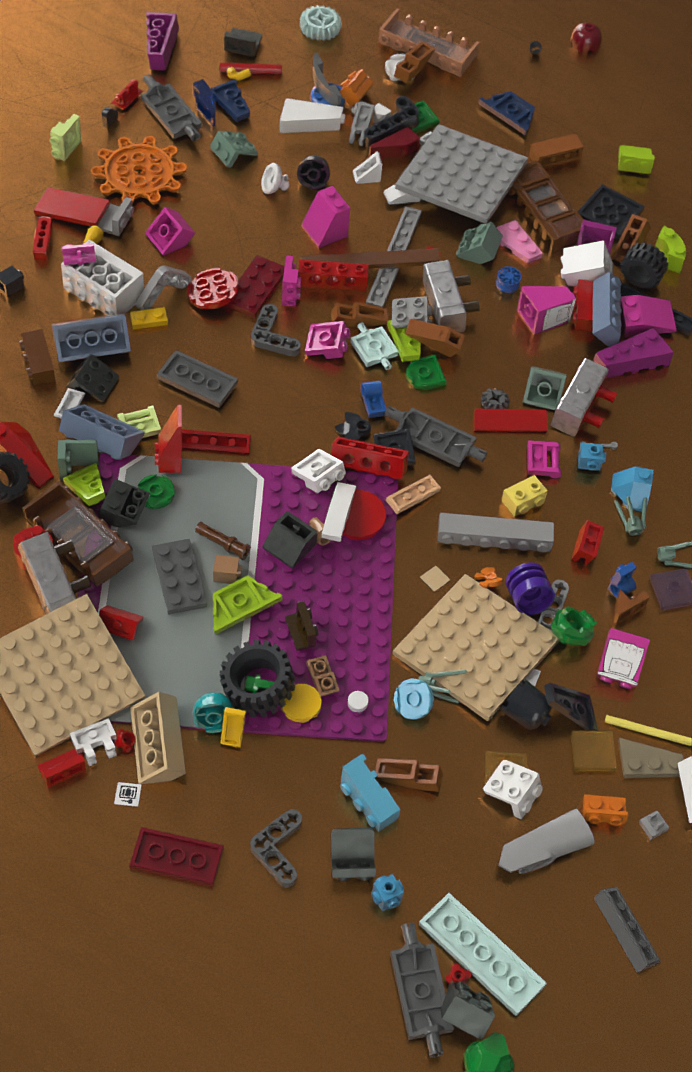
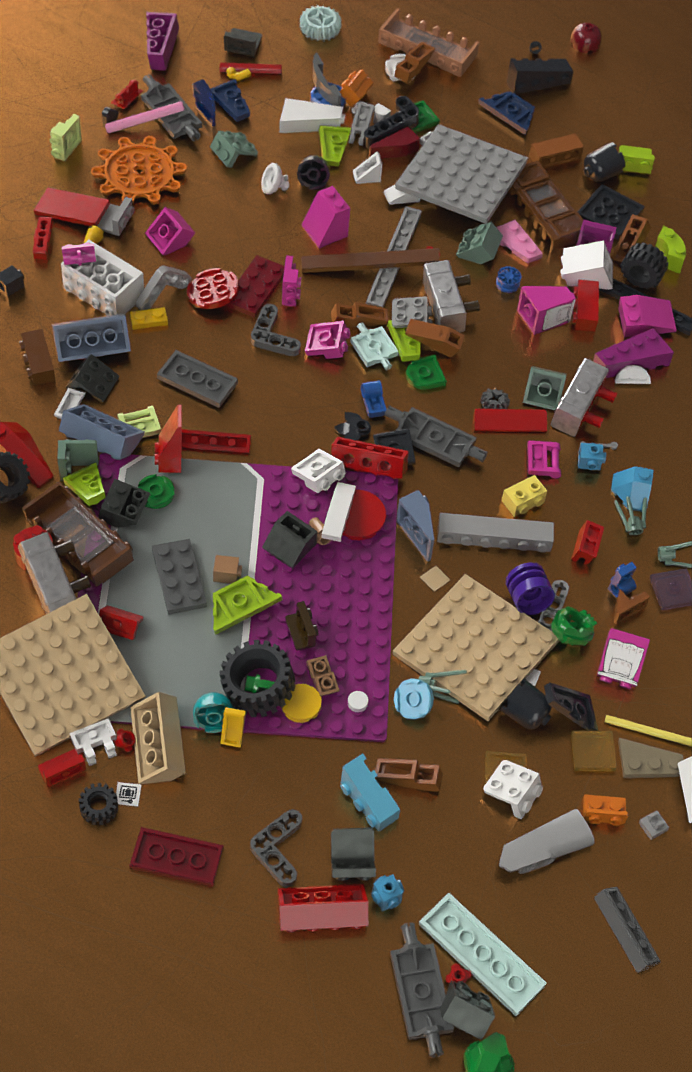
(98, 815): none -> black tyre
(144, 117): none -> bright pink axle
(230, 544): reddish brown pin -> none
(323, 907): none -> slope
(333, 143): none -> lime wing
(333, 275): red brick -> none
(413, 494): light nougat tile -> none
(416, 522): none -> sand blue slope
(490, 577): orange piece -> none
(536, 75): none -> black wedge
(604, 163): none -> black cylinder
(607, 309): sand blue slope -> none
(633, 375): none -> white tile

